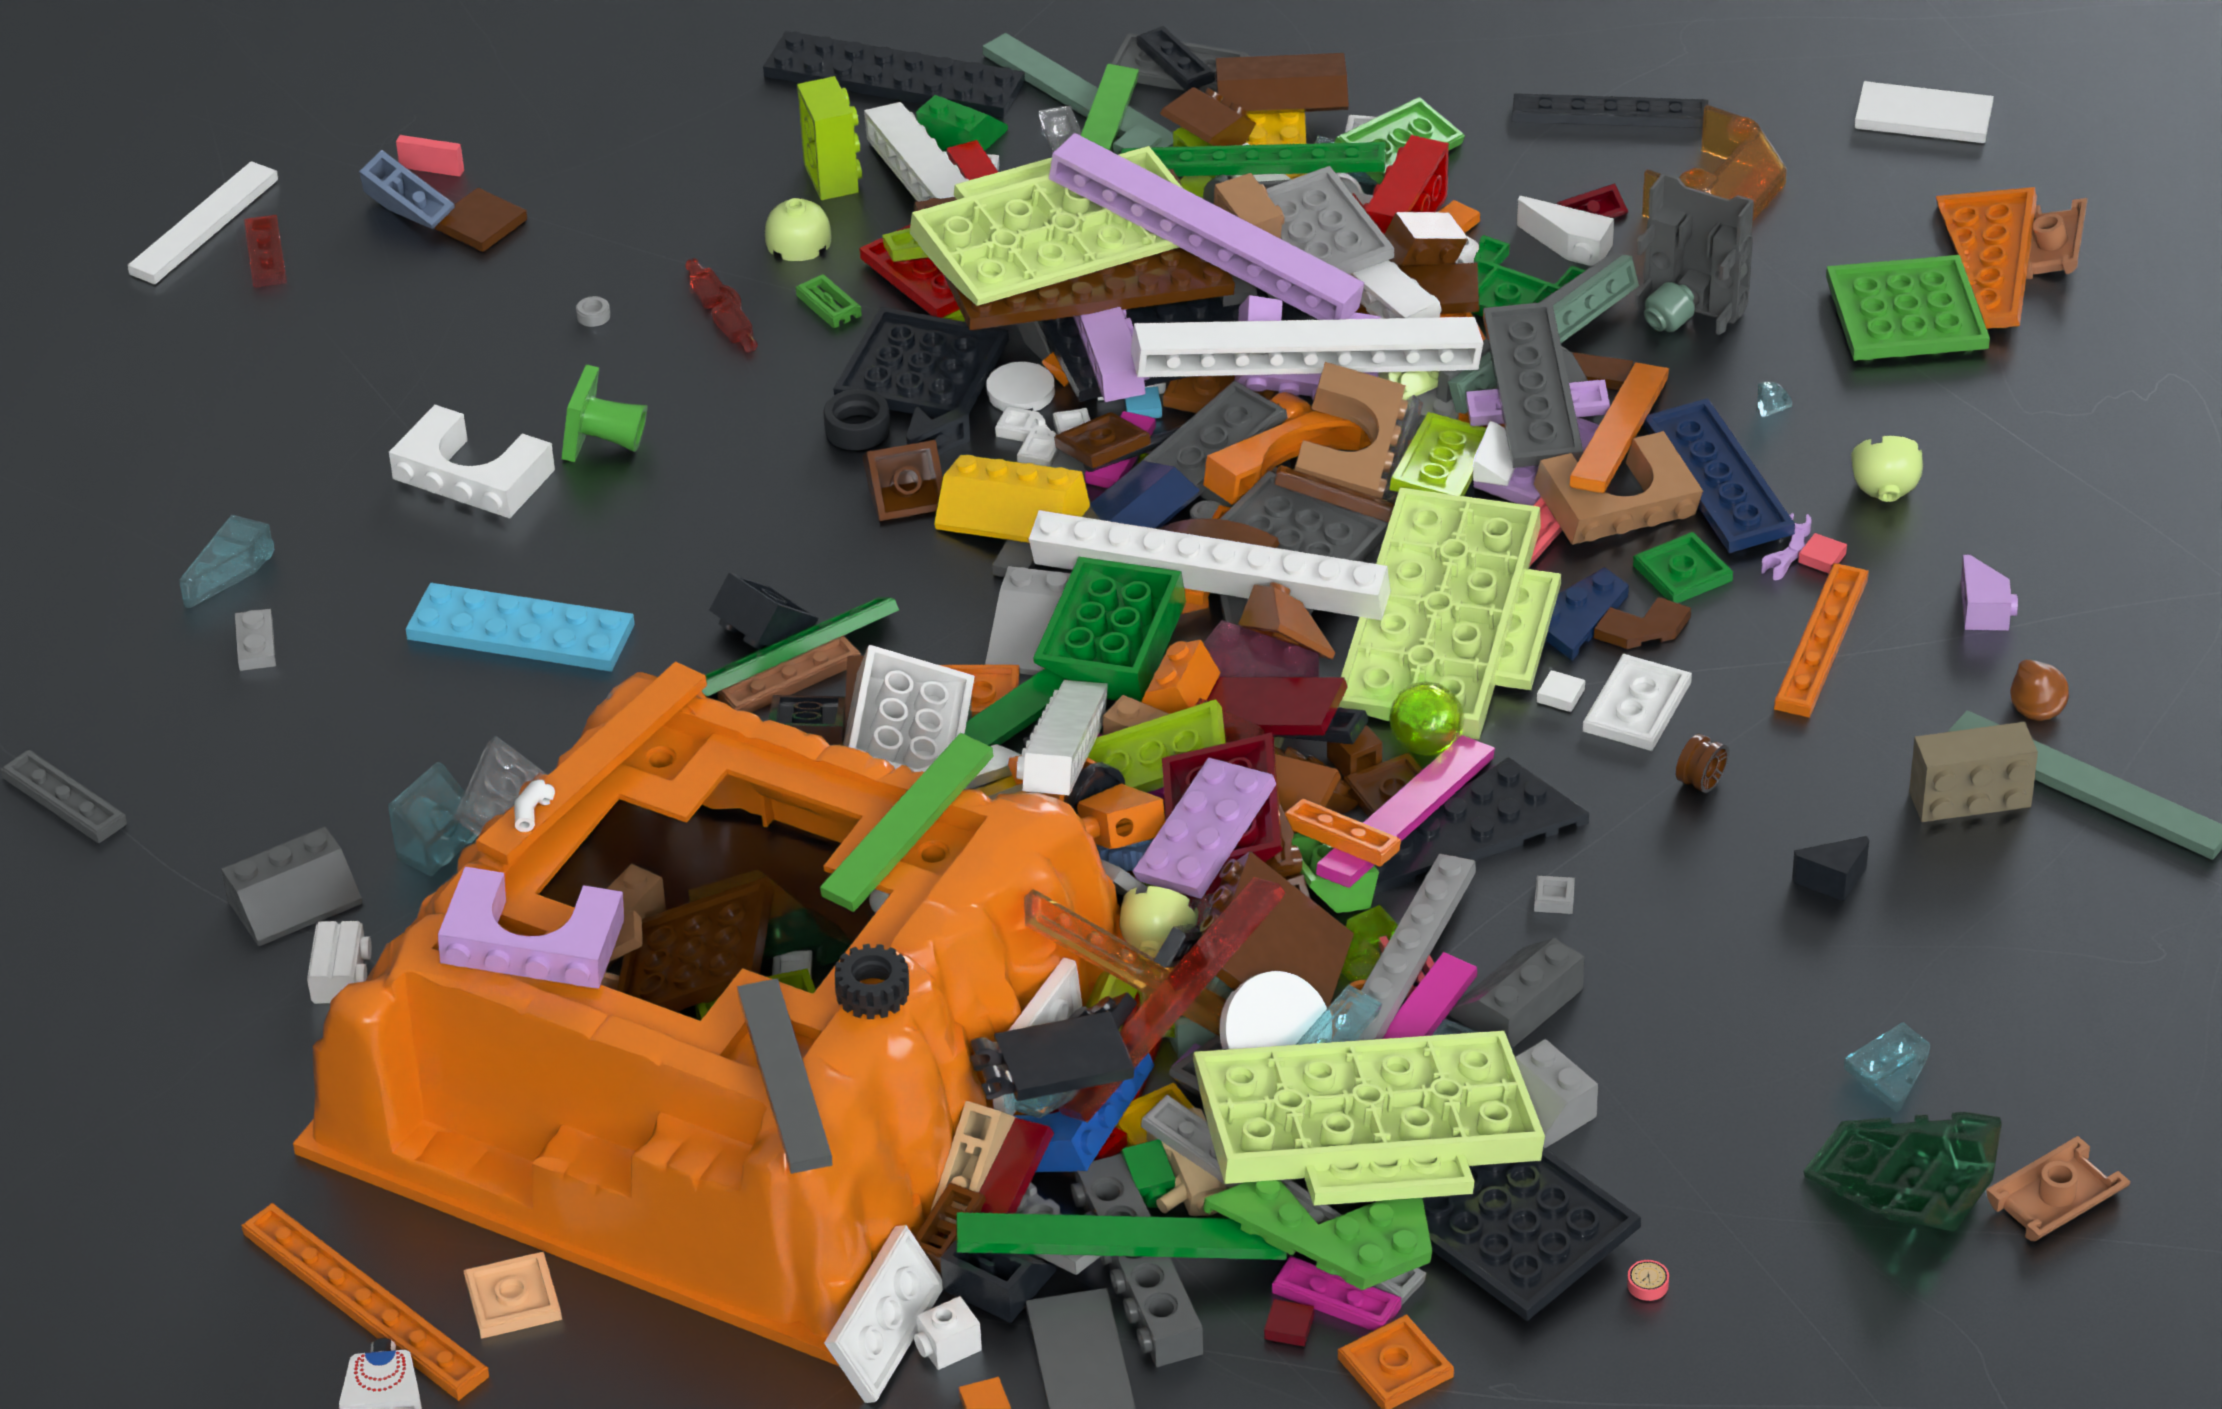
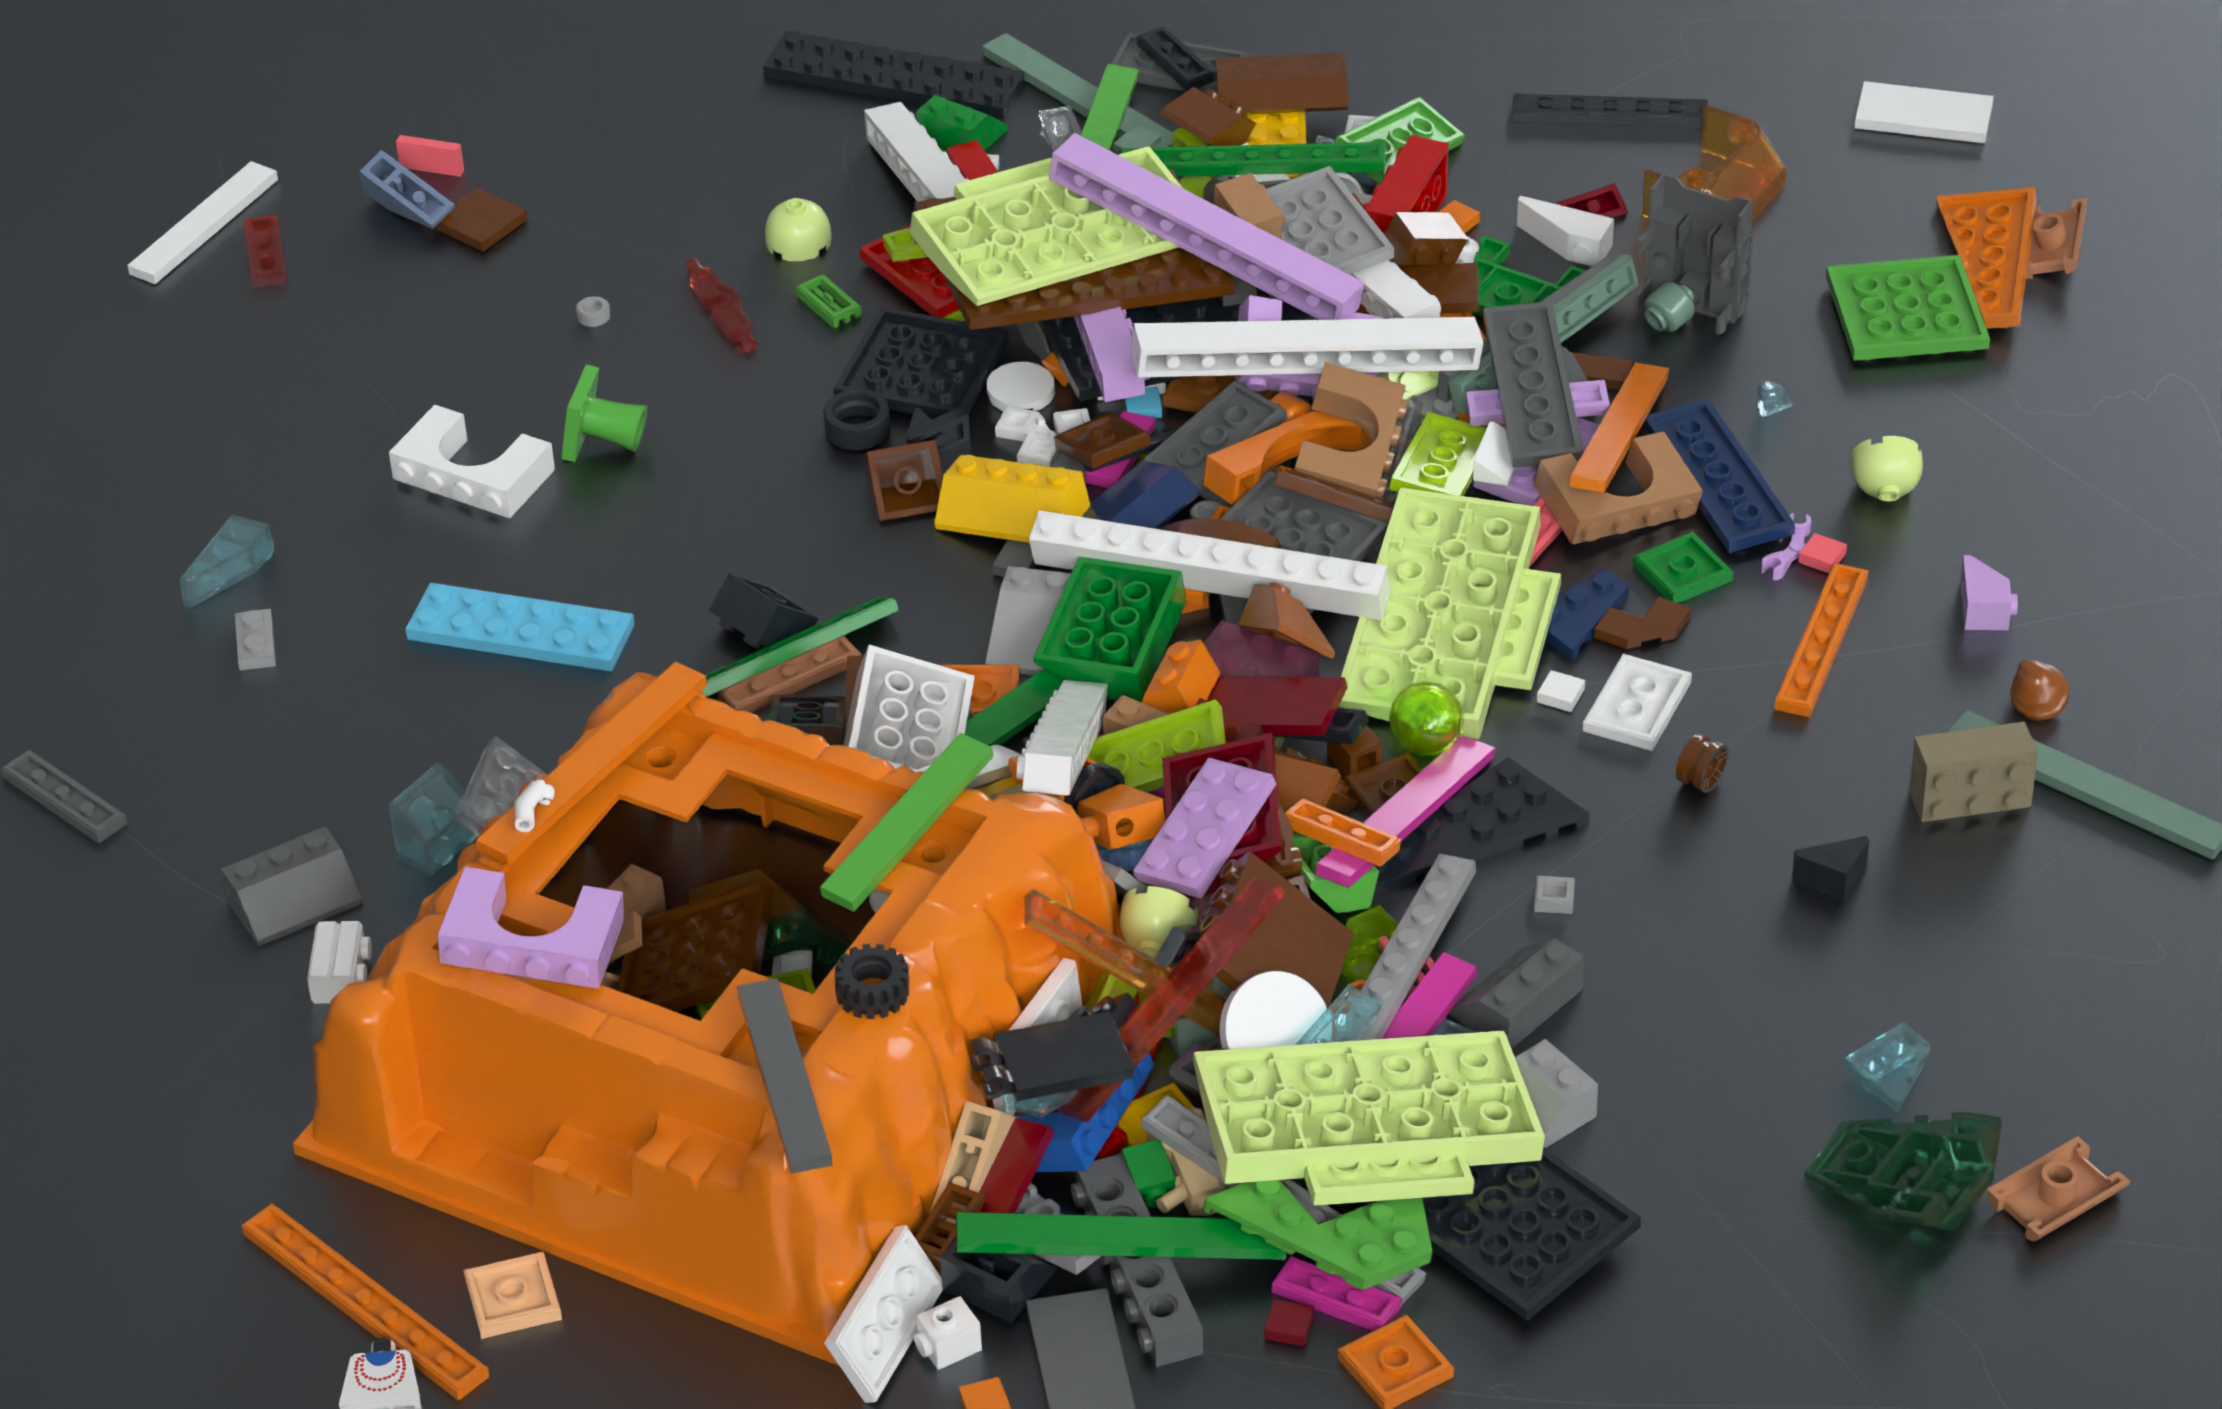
(829, 137): lime brick -> none
(1648, 1280): tile -> none

